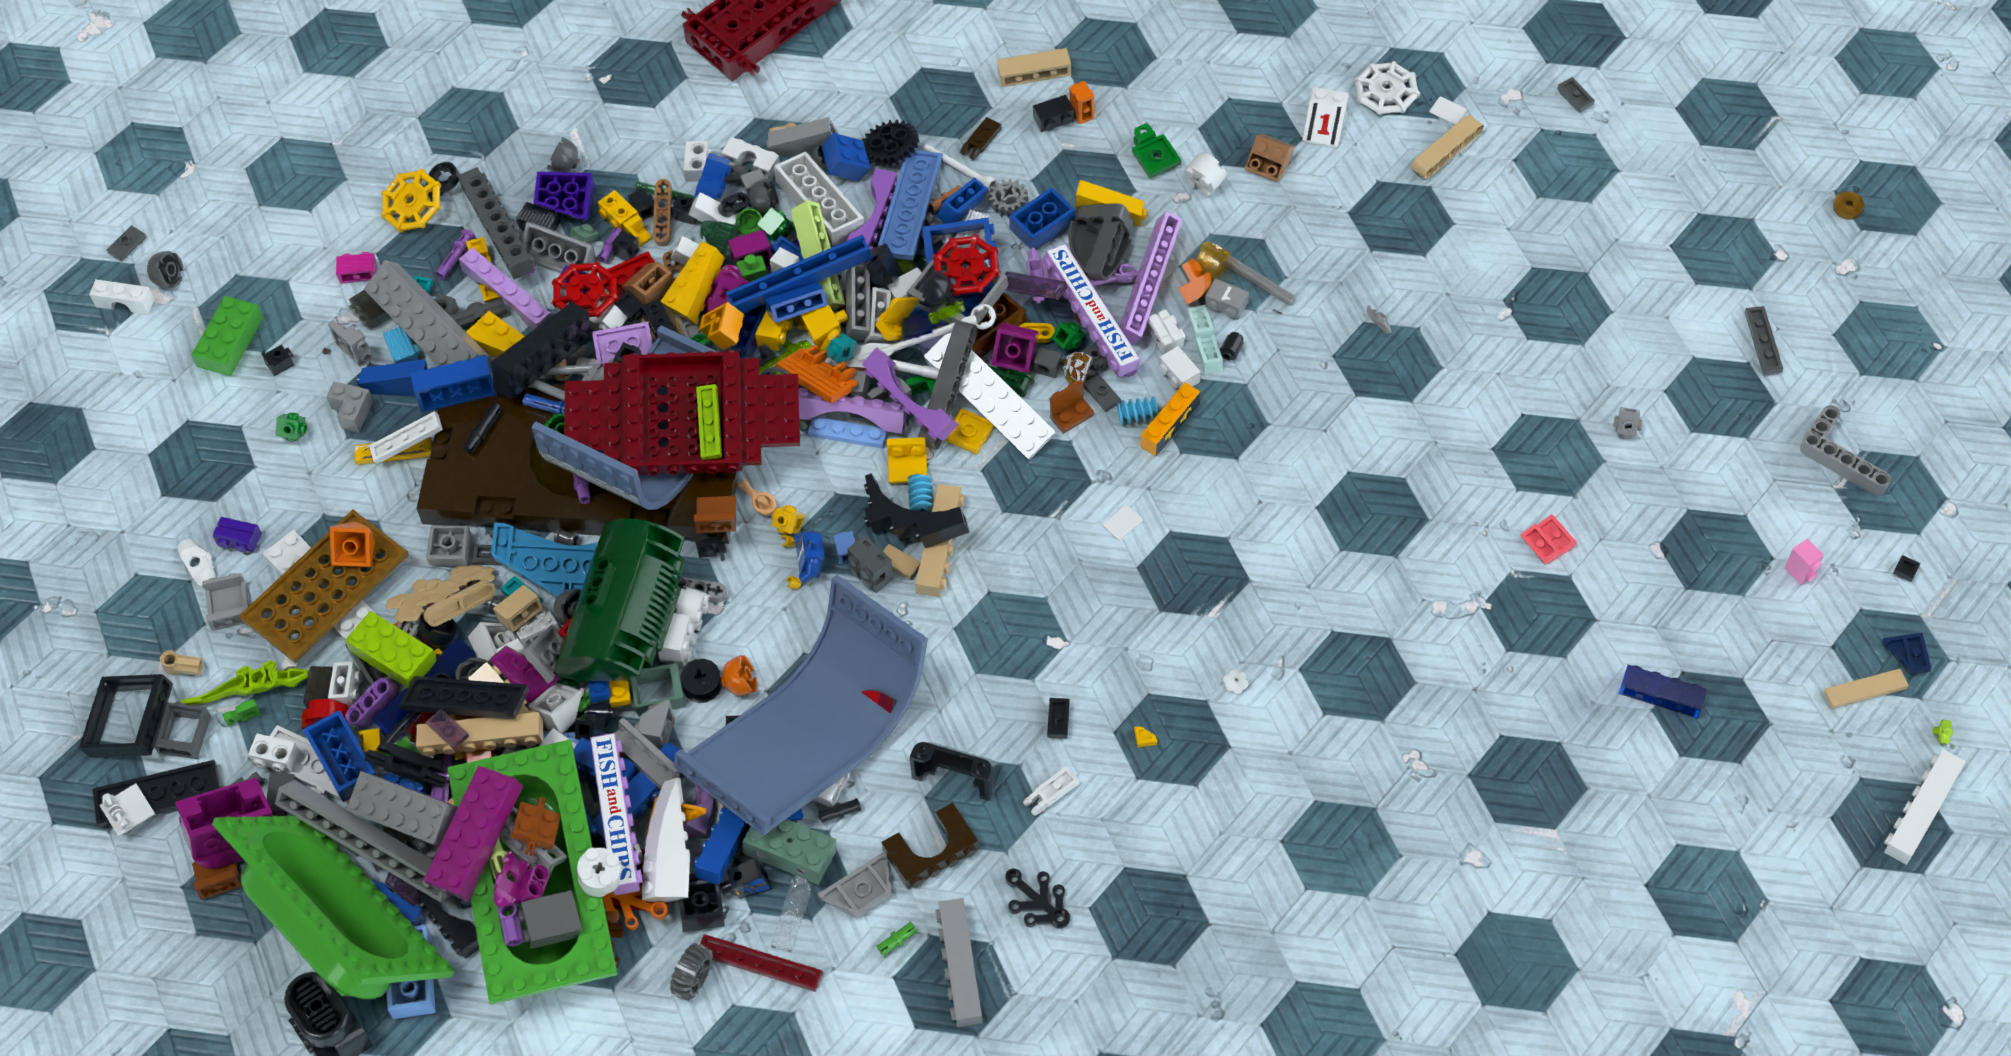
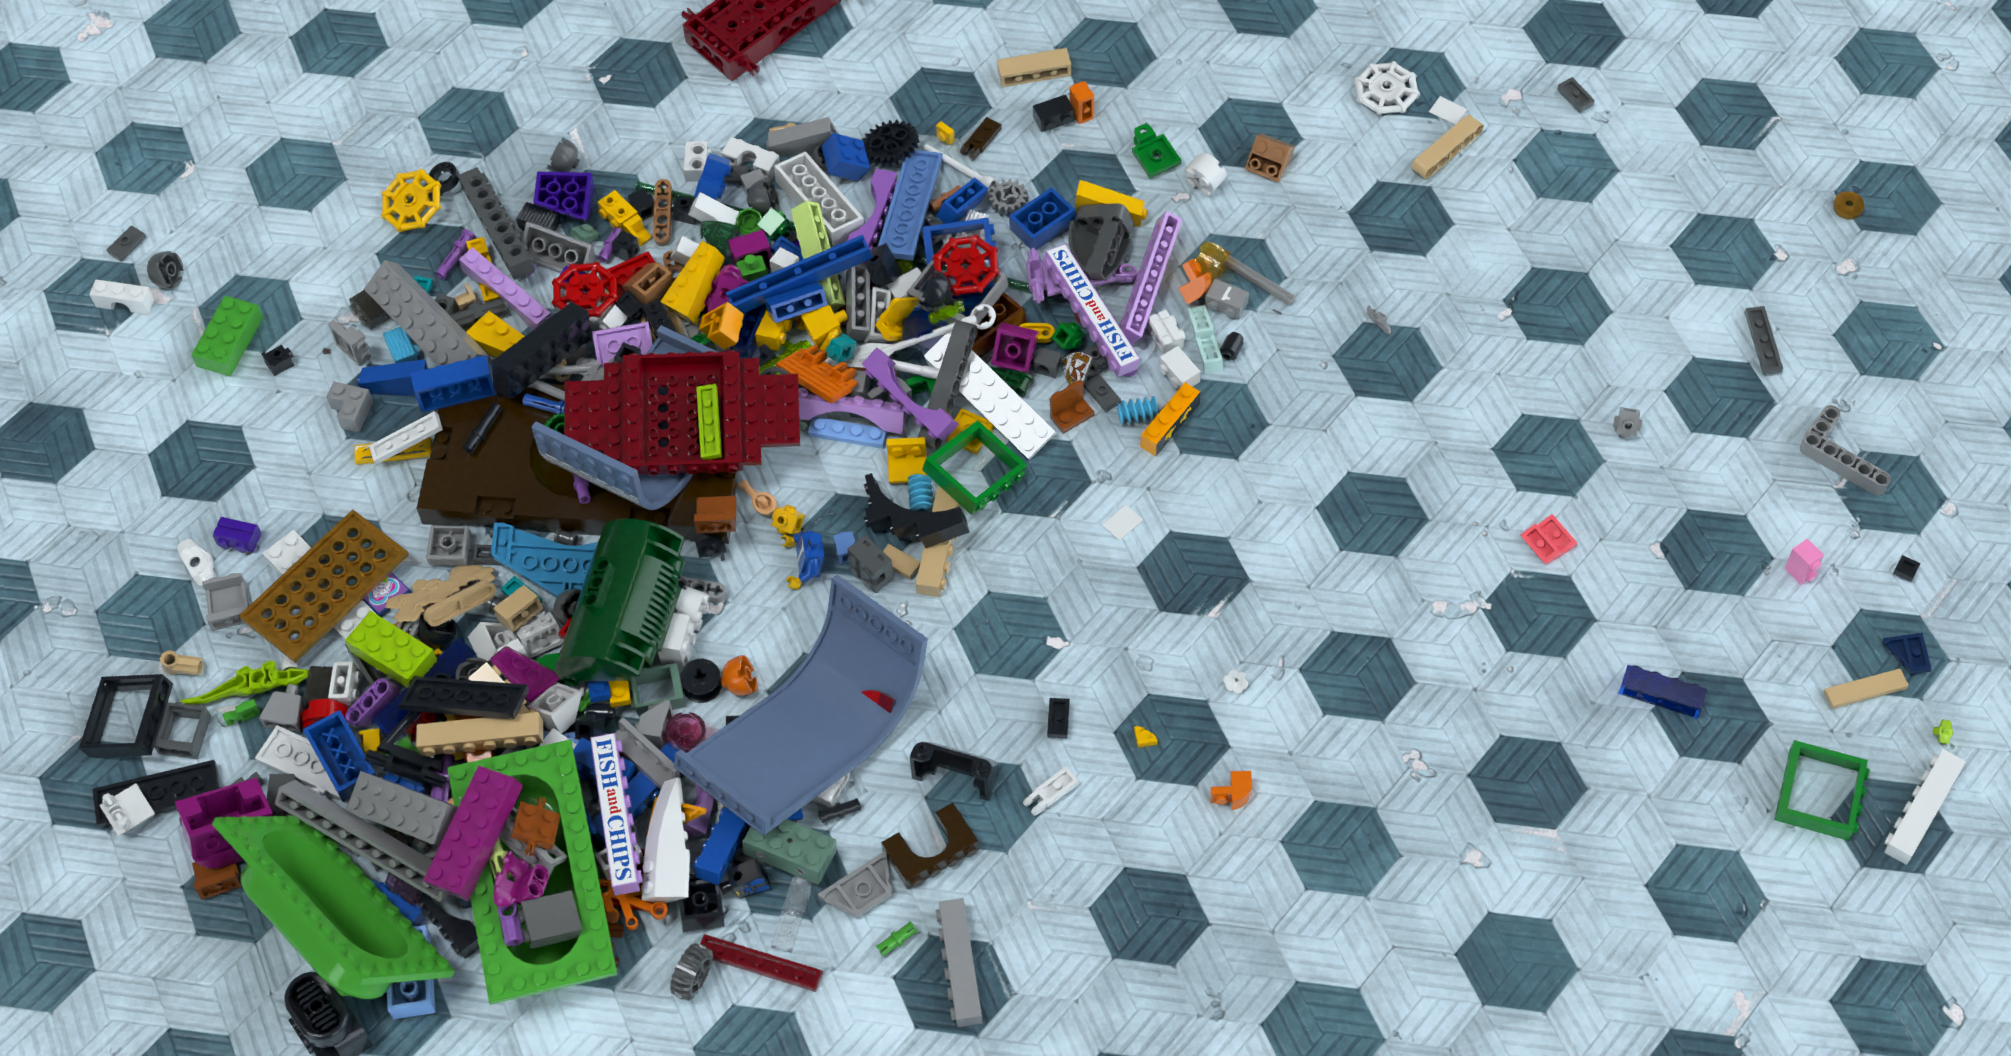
(275, 749): white brick -> none
(284, 710): none -> light grey torso
(291, 426): green brick -> none
(351, 545): orange slope -> none
(355, 267): dark pink brick -> none
(388, 588): none -> tile
(447, 729): clear purple plate -> none
(465, 299): none -> tan panel
(544, 652): light grey wing -> none
(598, 860): white brick -> none
(685, 731): none -> clear pink cylinder
(732, 201): black beam -> none
(945, 133): none -> yellow plate
(954, 488): none -> green window
(1035, 285): clear purple plate -> none
(1038, 902): black plant -> none
(1237, 793): none -> orange brick
(1325, 117): white slope -> none
(1813, 822): none -> green window

